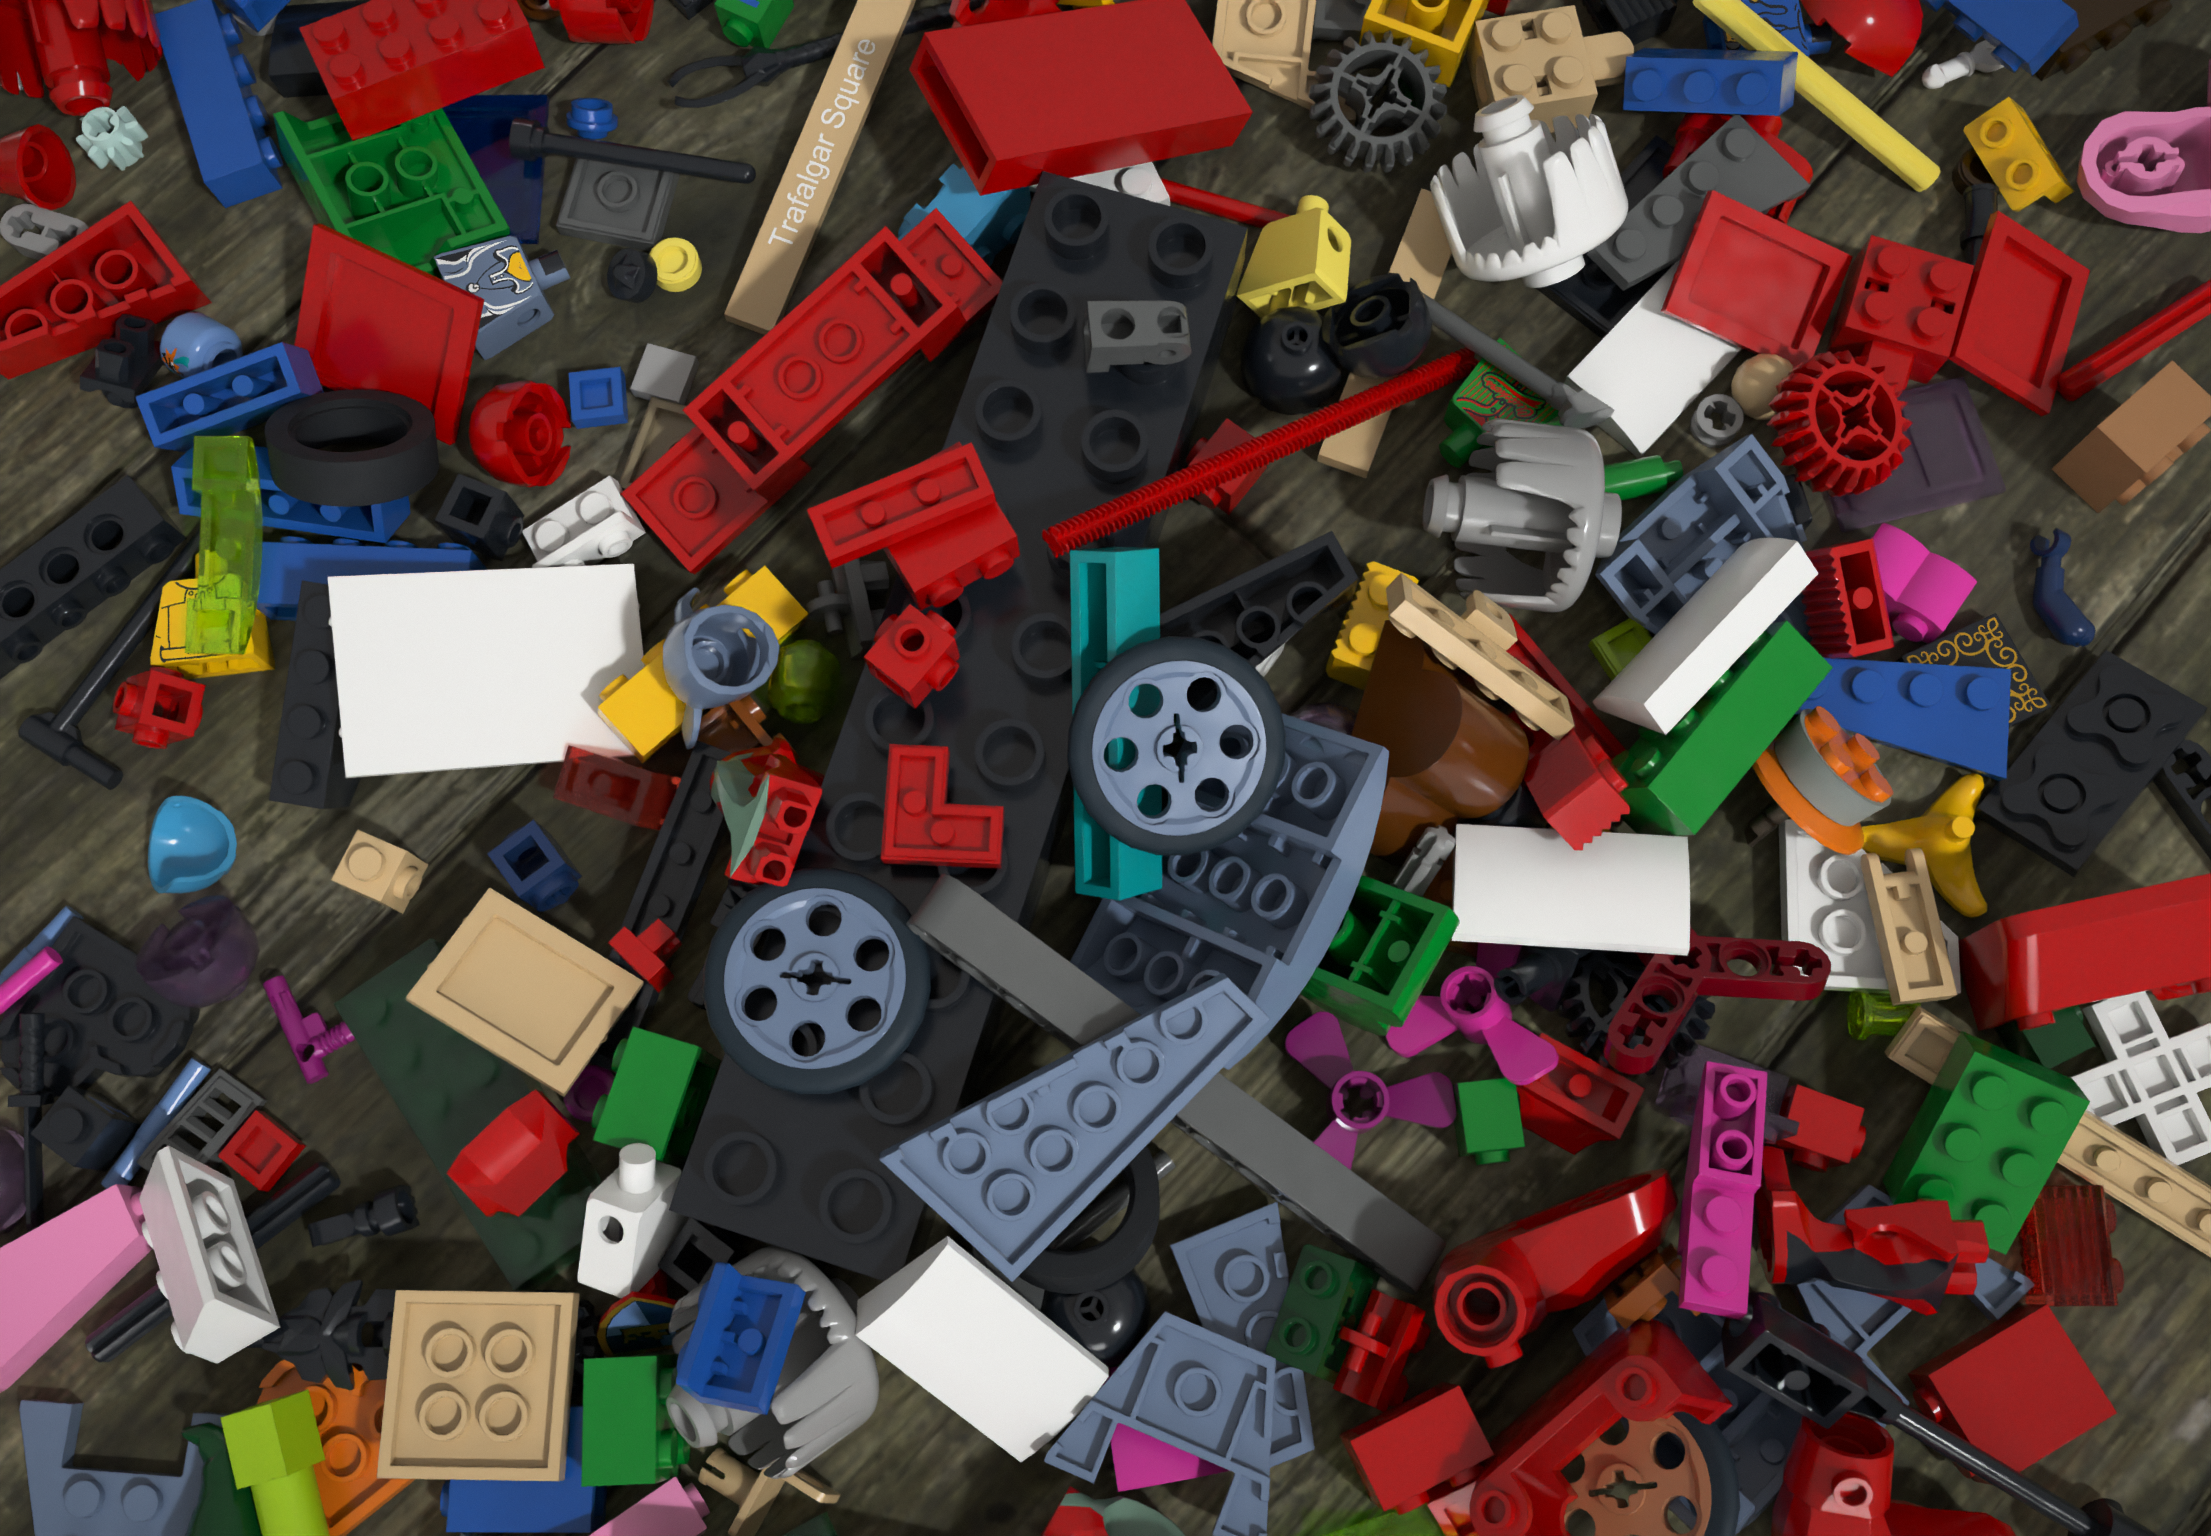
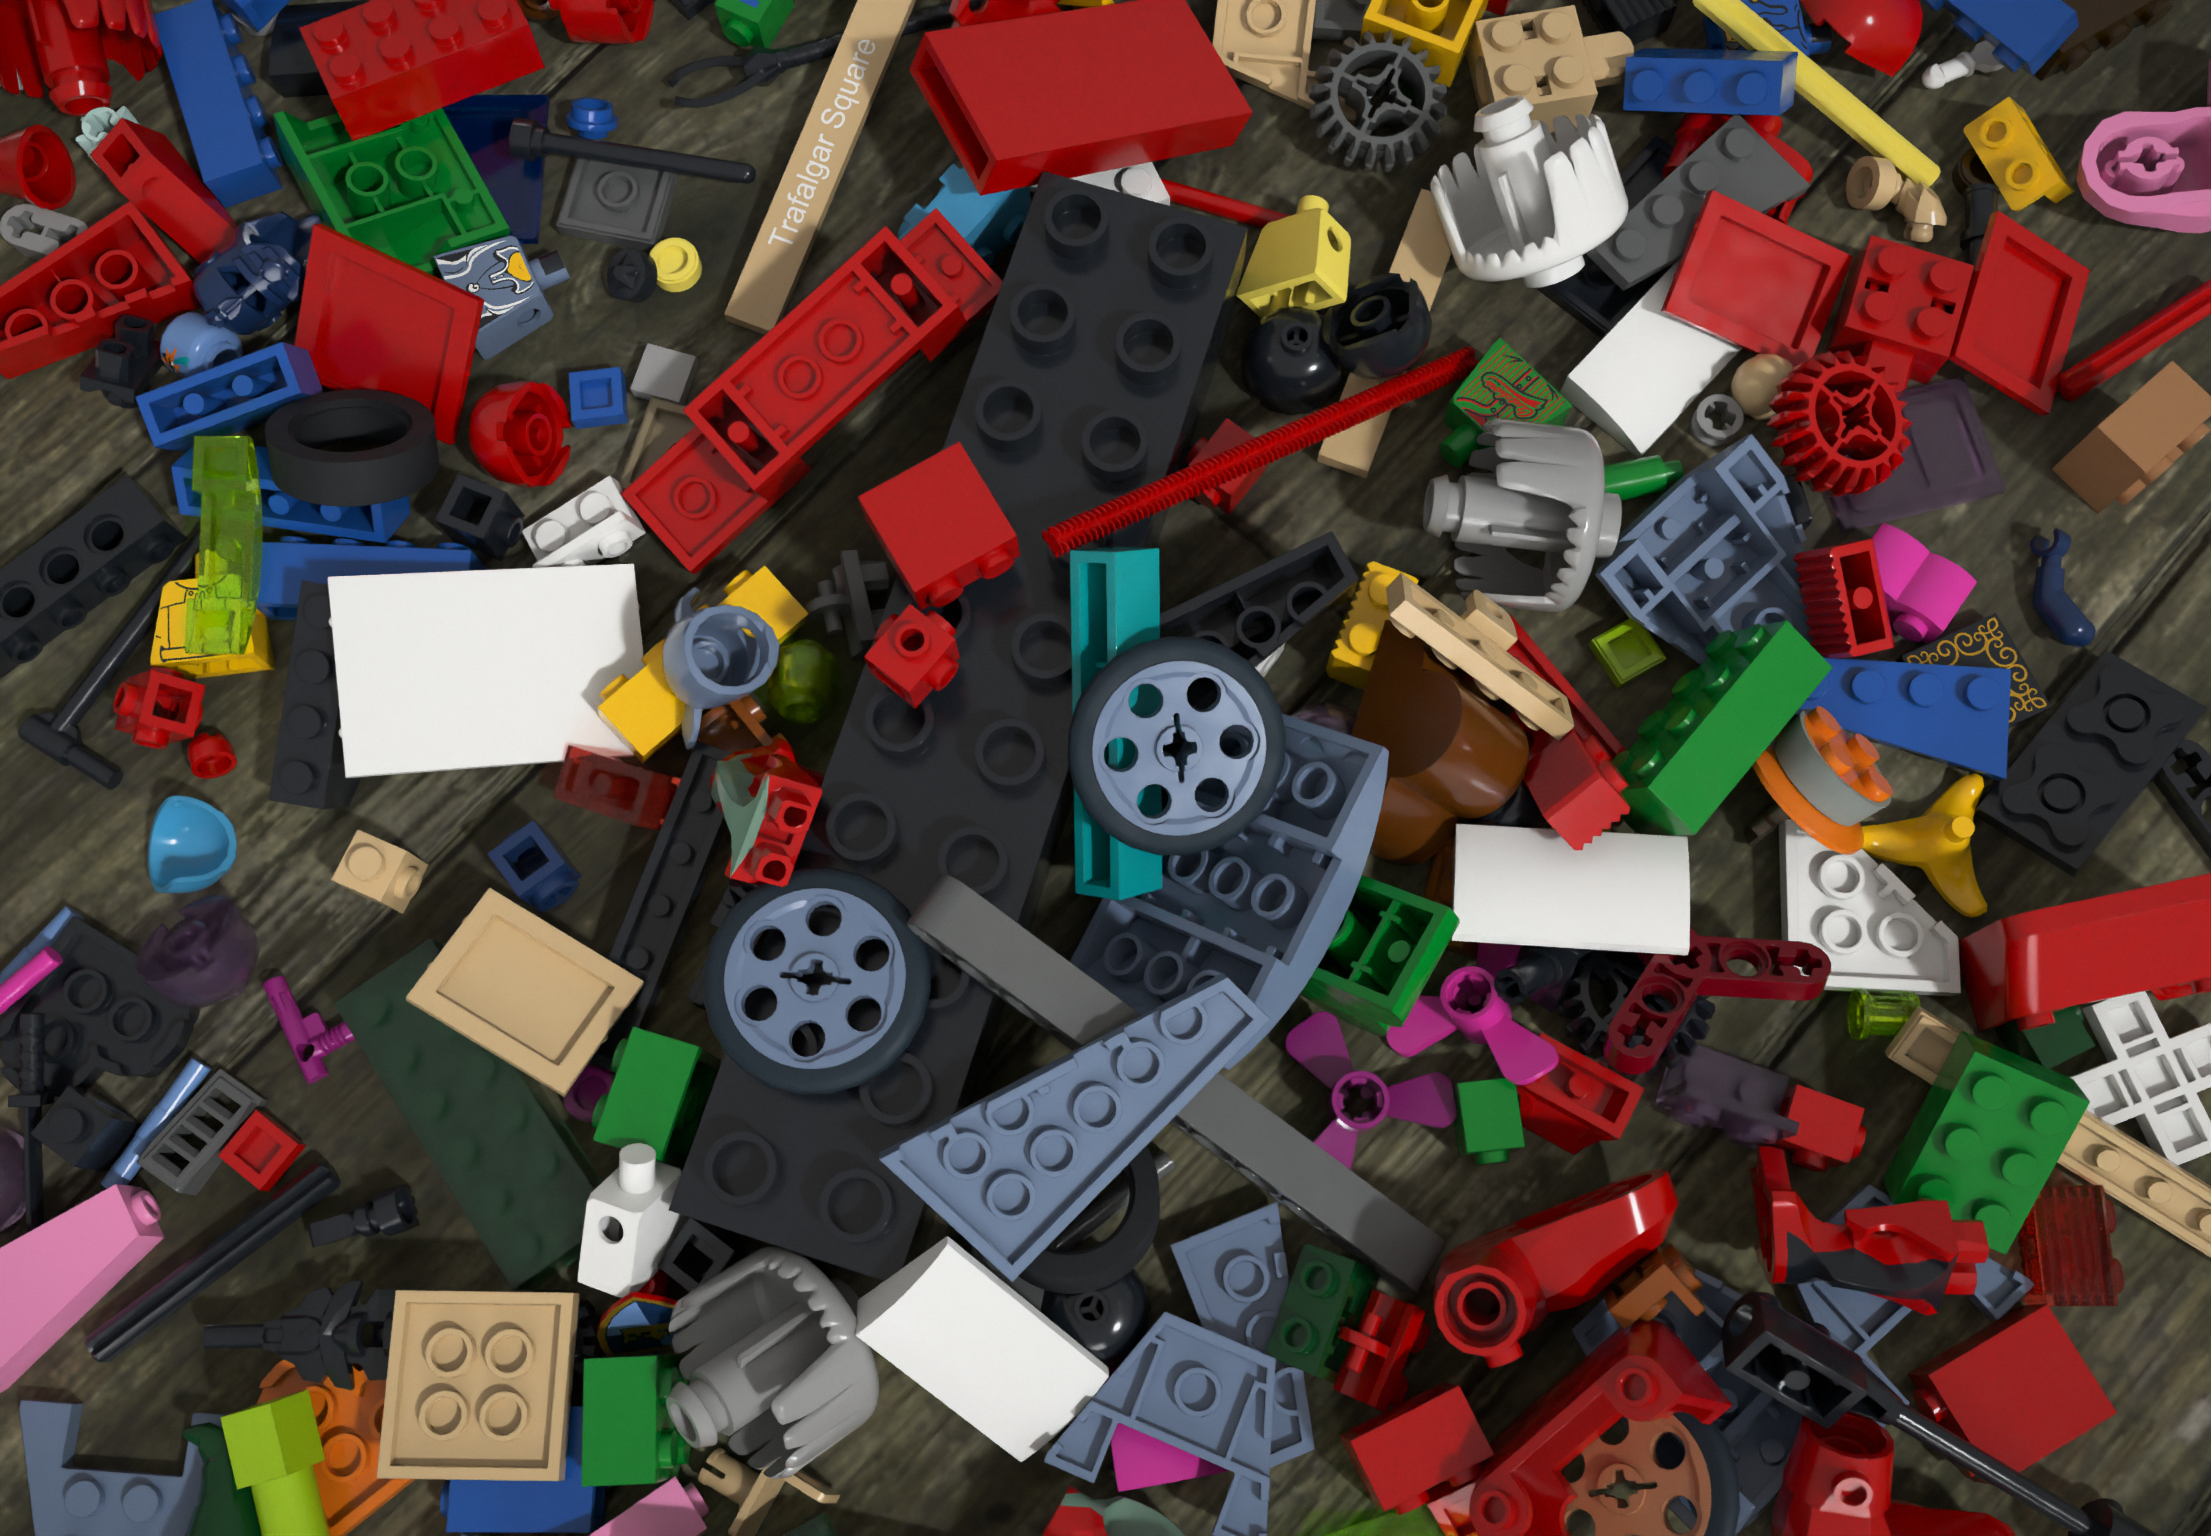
(164, 188): none -> red slope
(205, 1258): white slope -> none
(211, 755): none -> red hinge
(256, 273): none -> dark blue helmet
(515, 1156): red slope -> none
(648, 952): red tile -> none
(739, 1340): blue bracket -> none
(901, 505): red plate -> none
(923, 827): red tile -> none
(1134, 333): dark grey leg -> none
(1424, 860): light grey axle -> none
(1574, 407): dark grey piece -> none
(1708, 634): white slope -> none
(1720, 1190): dark pink slope -> none
(1875, 183): none -> tan arm
(1908, 930): tan hinge -> none

